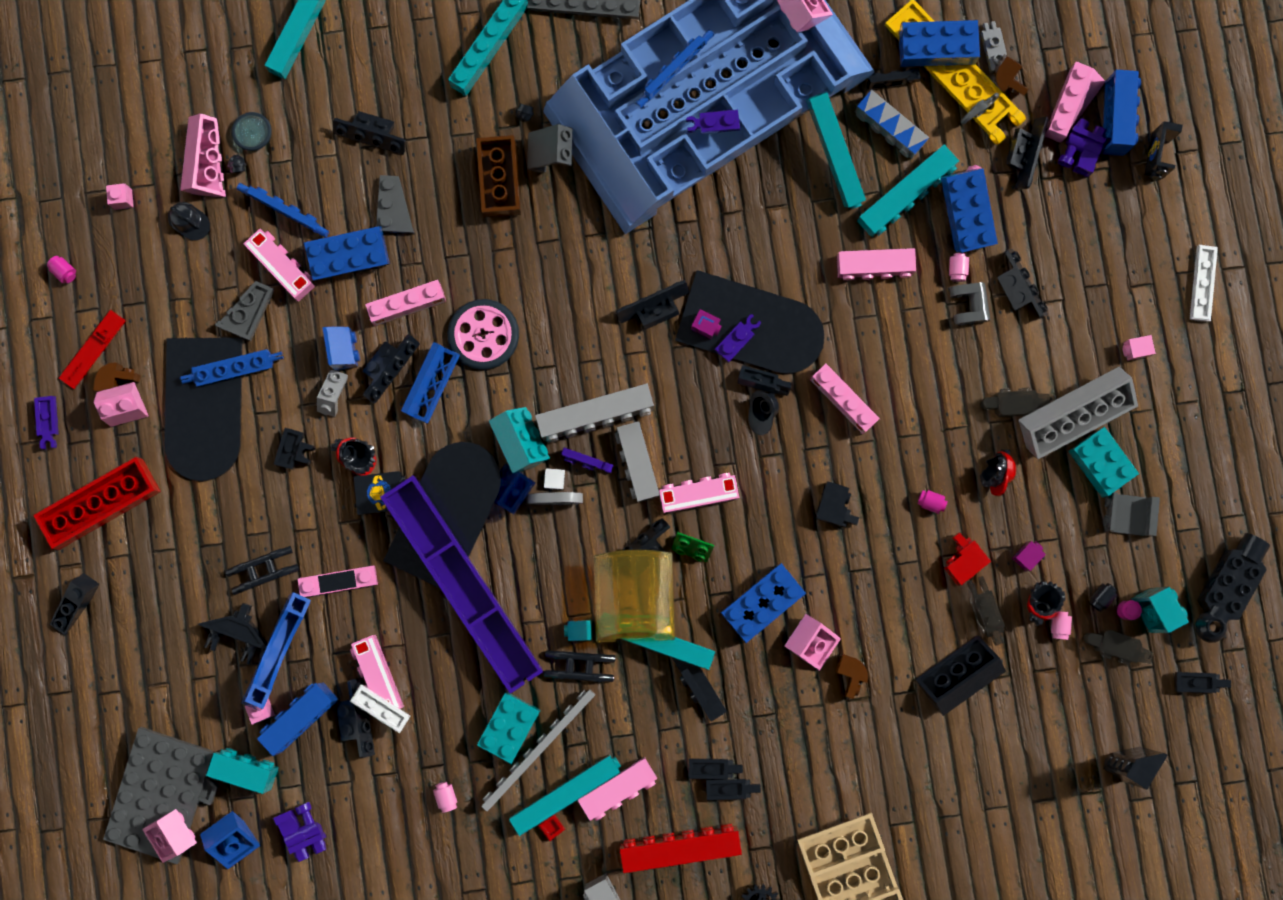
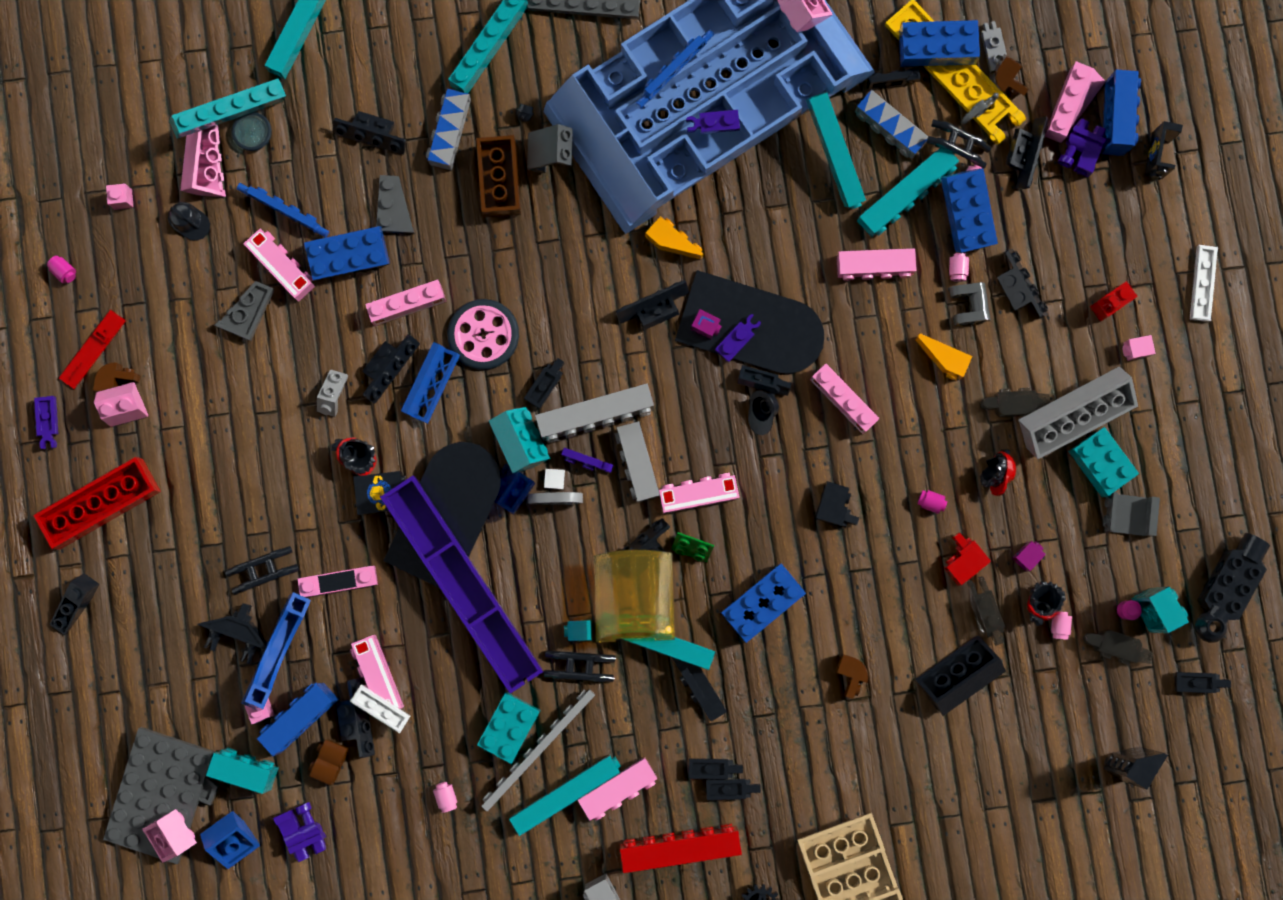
(202, 419): black piece -> none
(227, 108): none -> teal brick
(232, 367): blue plate -> none
(236, 164): black plate -> none
(292, 449): black plate -> none
(329, 761): none -> reddish brown brick
(341, 347): slope -> none
(449, 129): none -> light grey brick
(545, 384): none -> black hinge
(551, 827): red tile -> none
(667, 238): none -> light orange slope
(812, 642): bright pink slope -> none
(948, 359): none -> light orange slope
(950, 143): none -> black piece
(1103, 597): black brick -> none
(1113, 301): none -> red hinge

